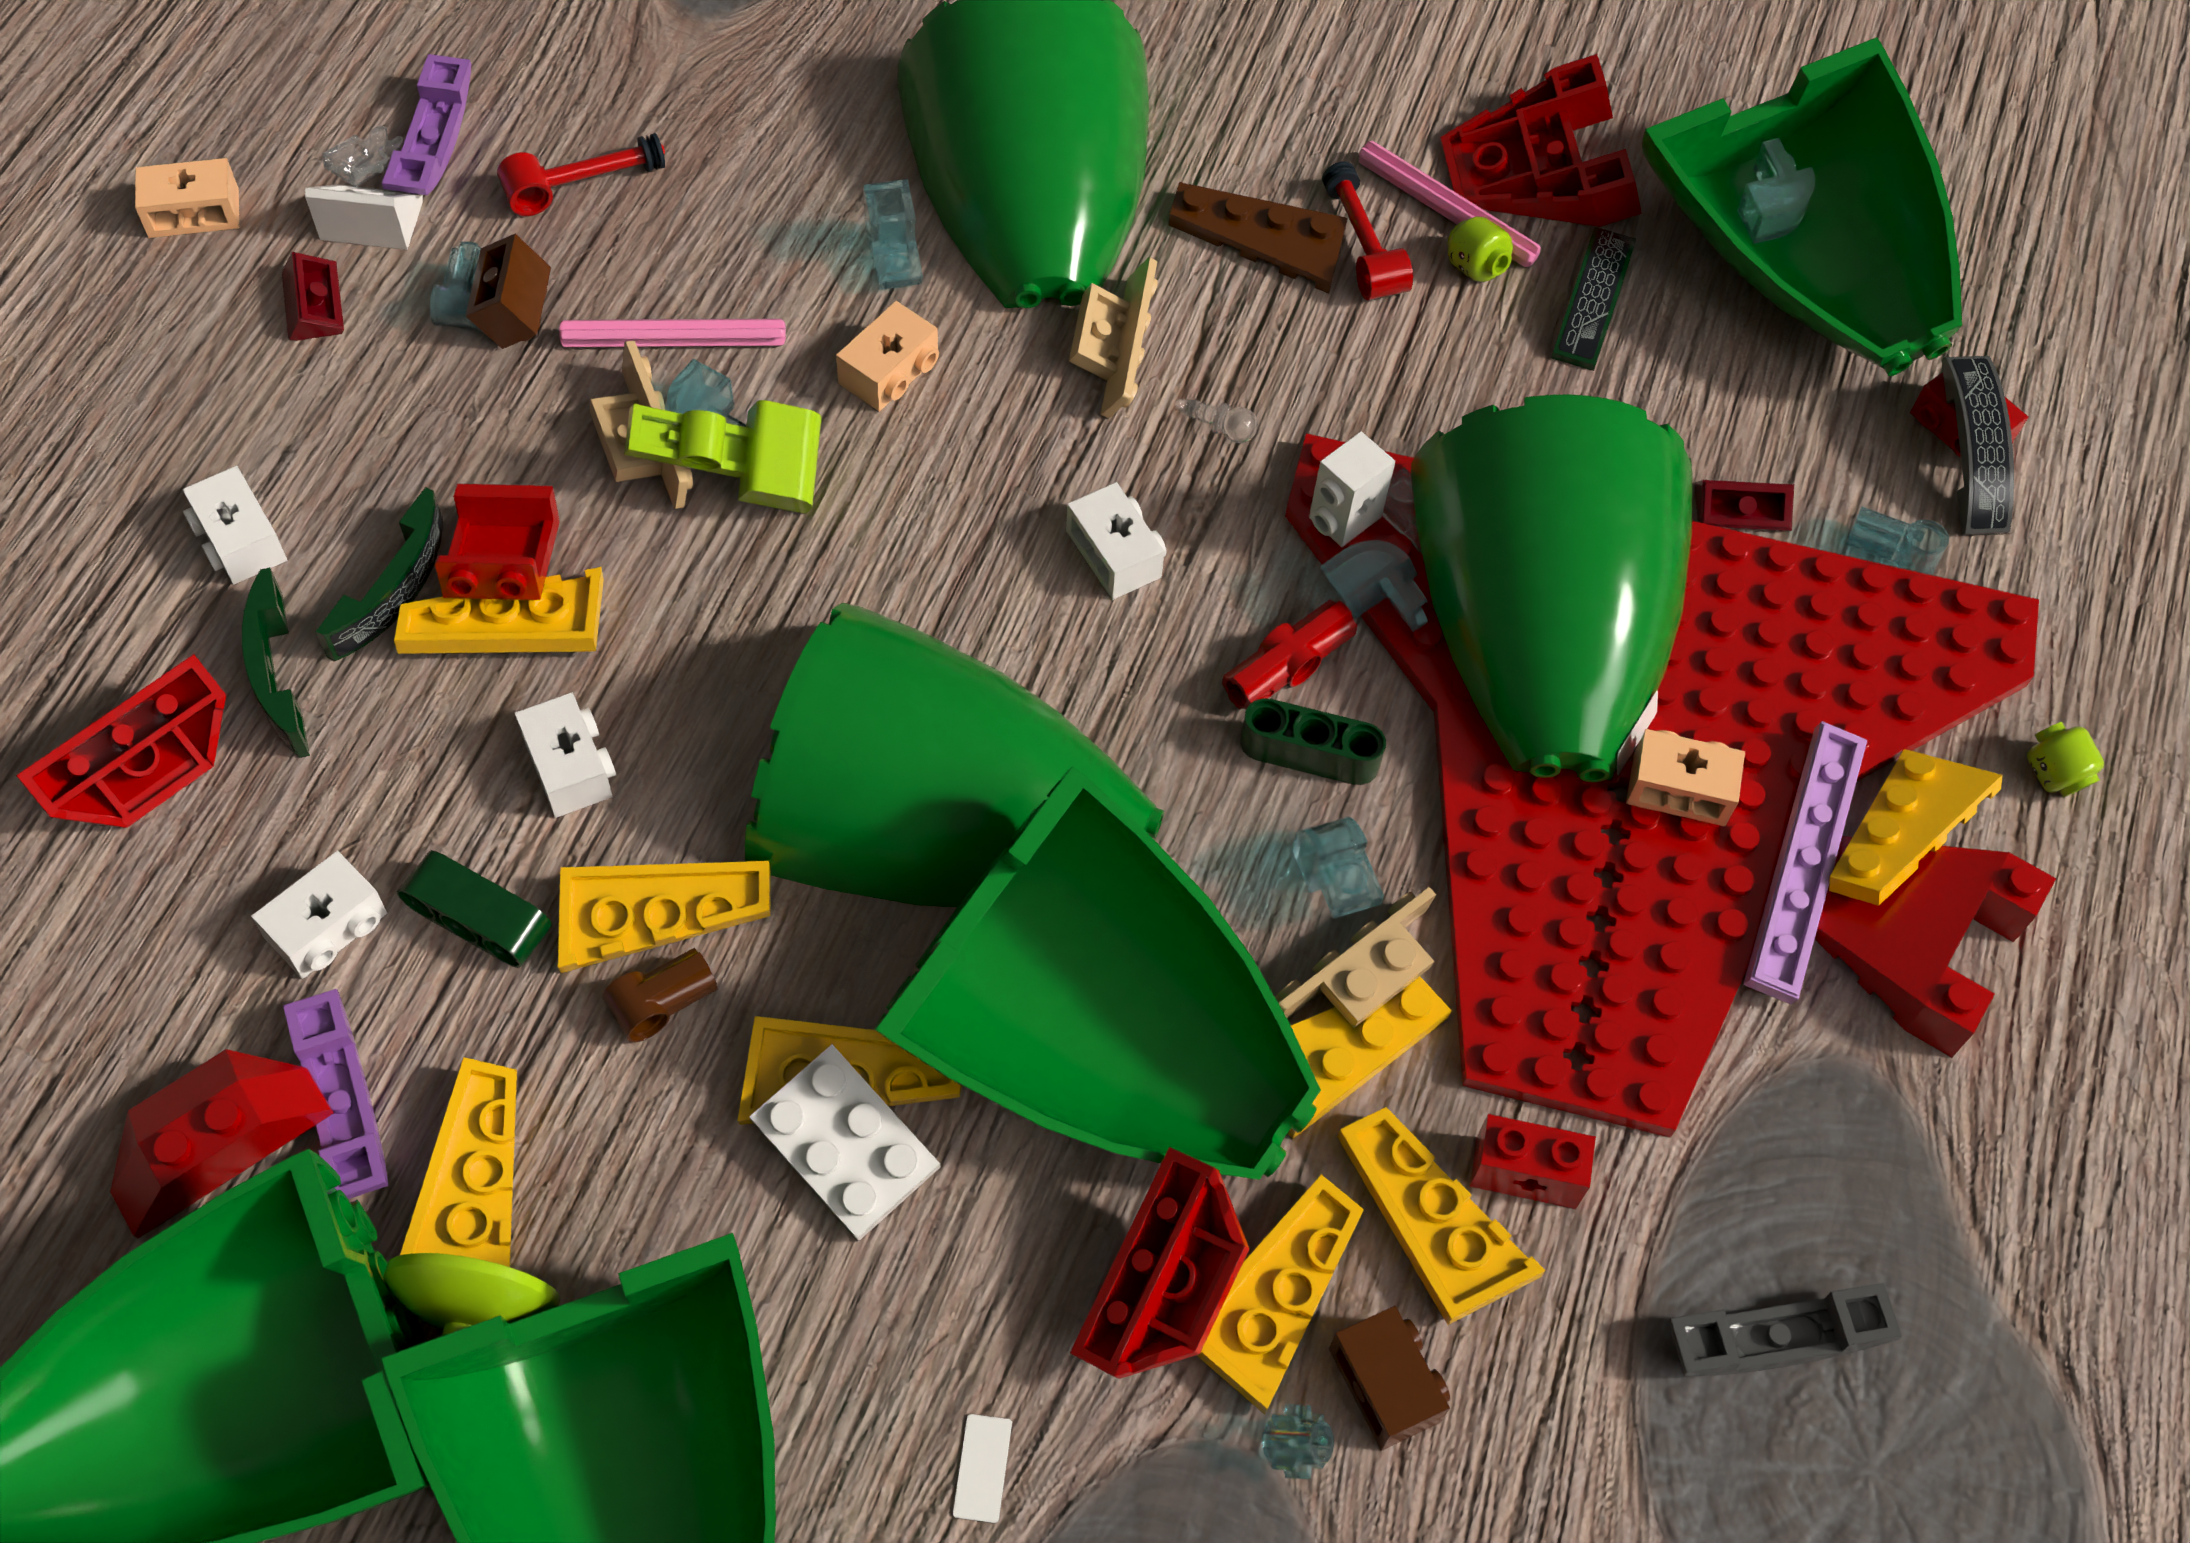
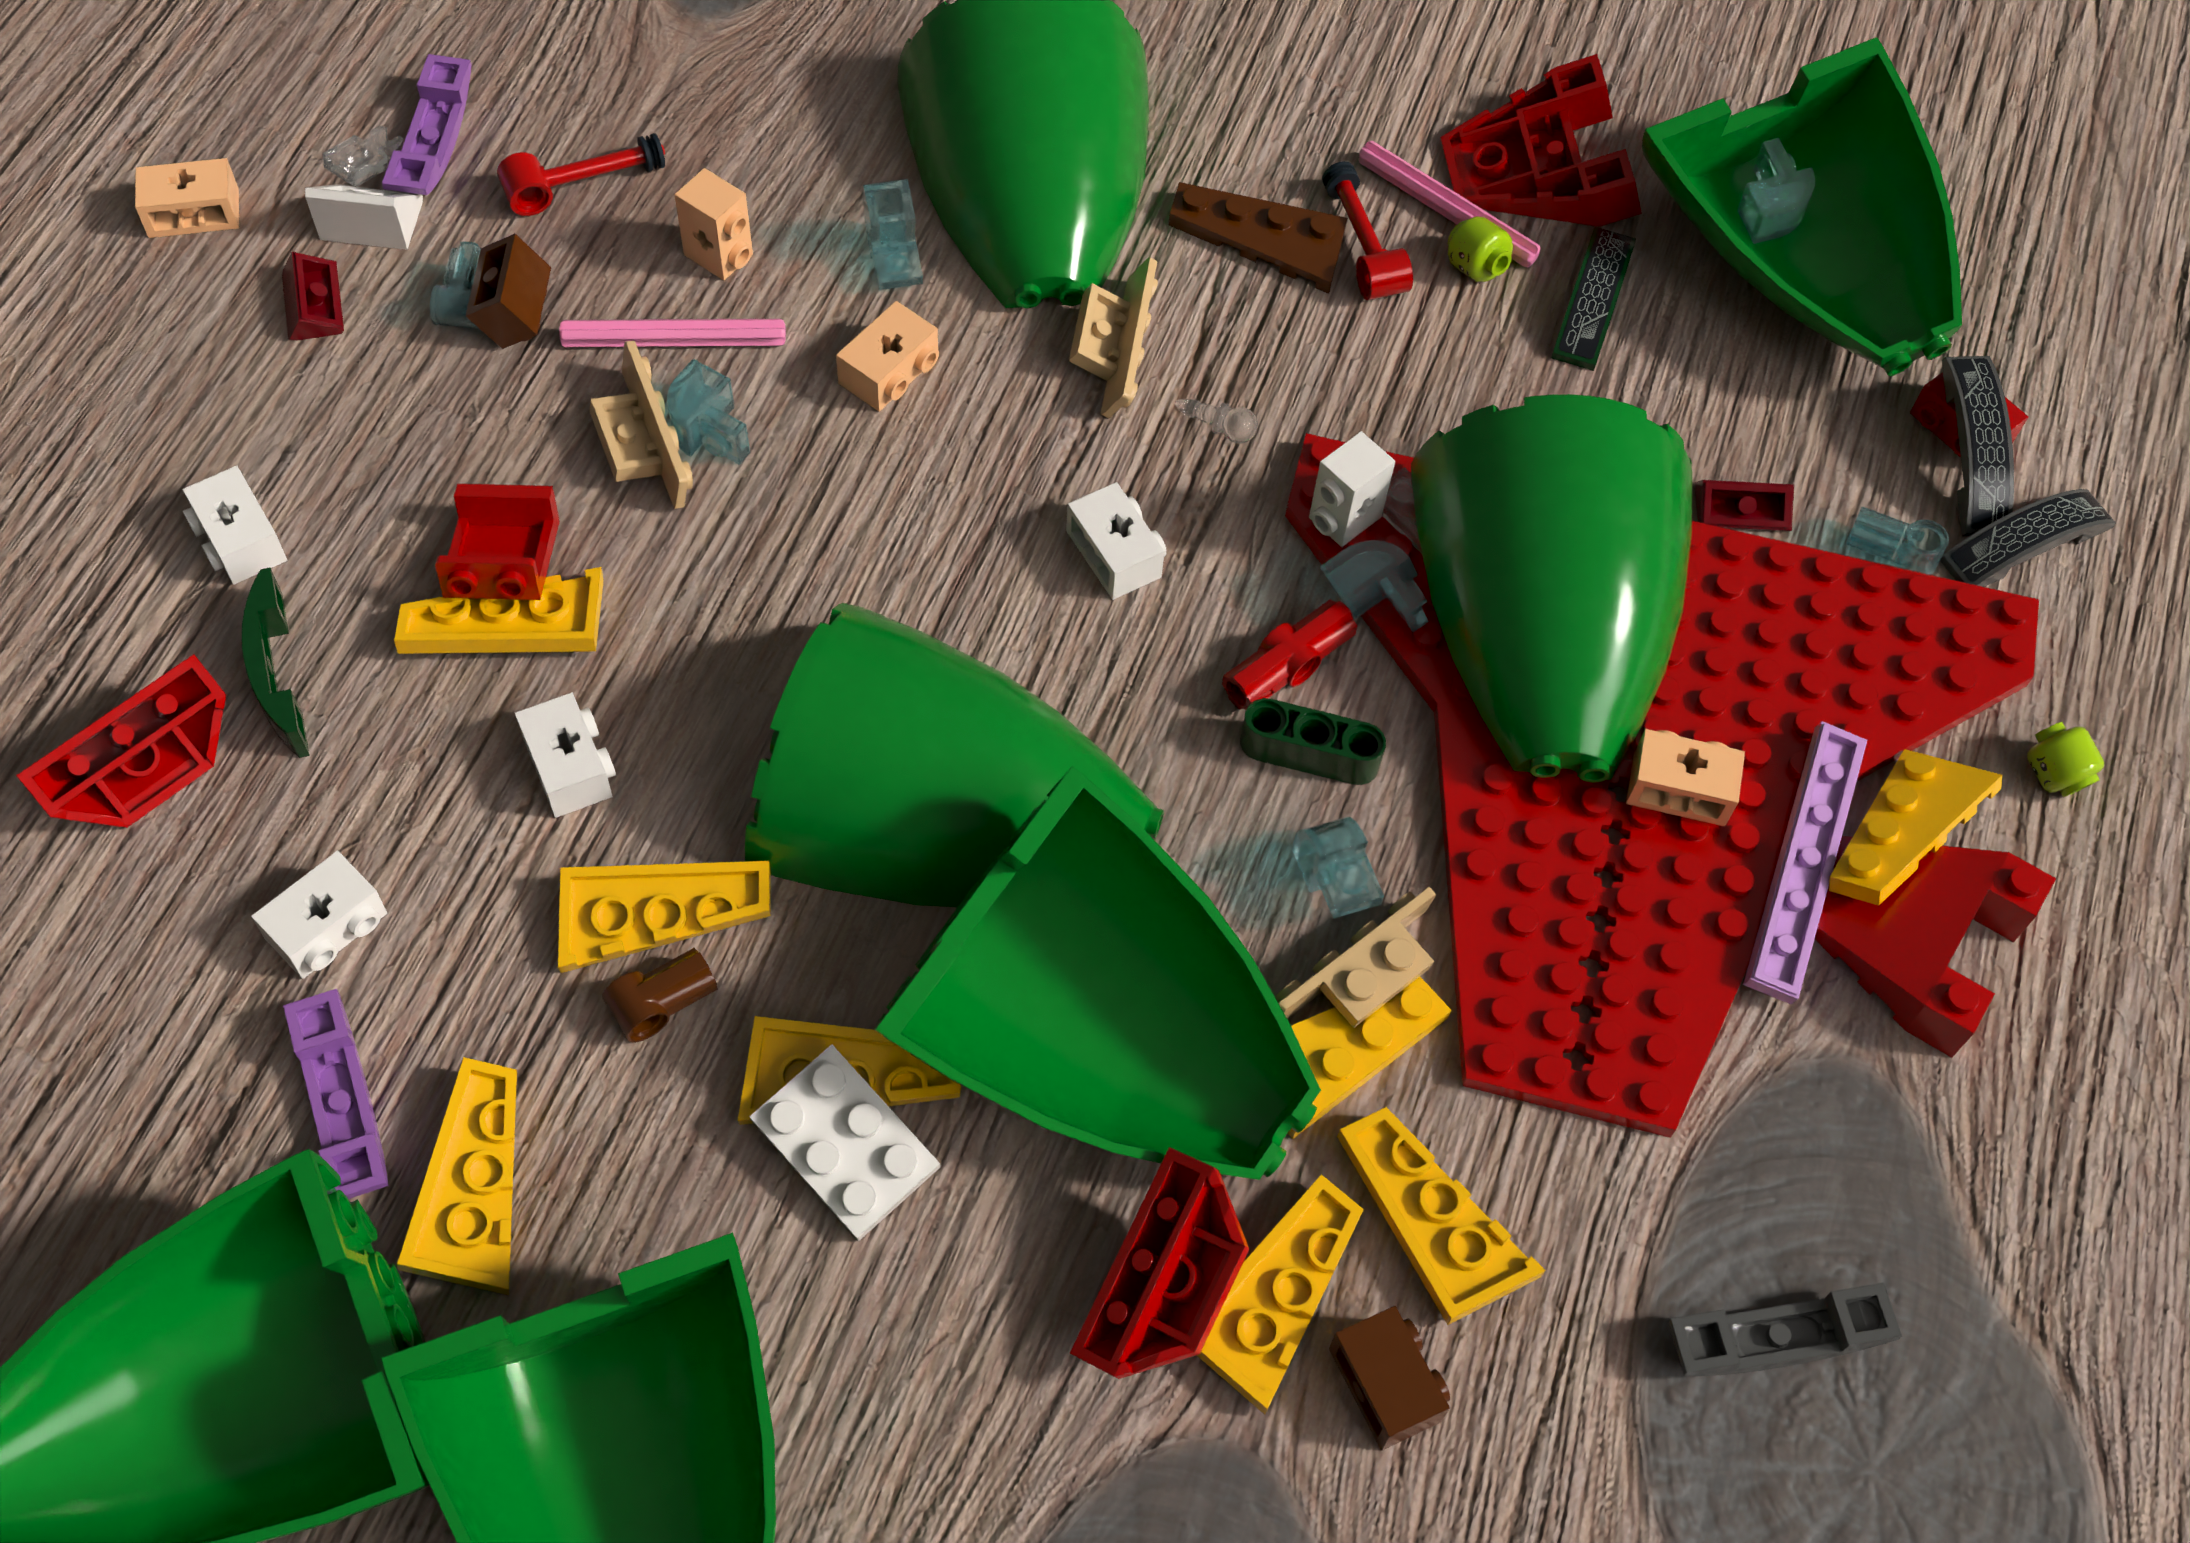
(209, 1132): red wedge -> none
(357, 623): slope -> none
(465, 1290): lime dish -> none
(474, 908): dark green beam -> none
(714, 224): none -> light nougat brick
(770, 455): lime plate -> none
(982, 1468): white sticker -> none
(1297, 1441): clear light blue gear -> none
(1532, 1161): red brick -> none
(1637, 732): white sticker -> none
(2025, 534): none -> slope

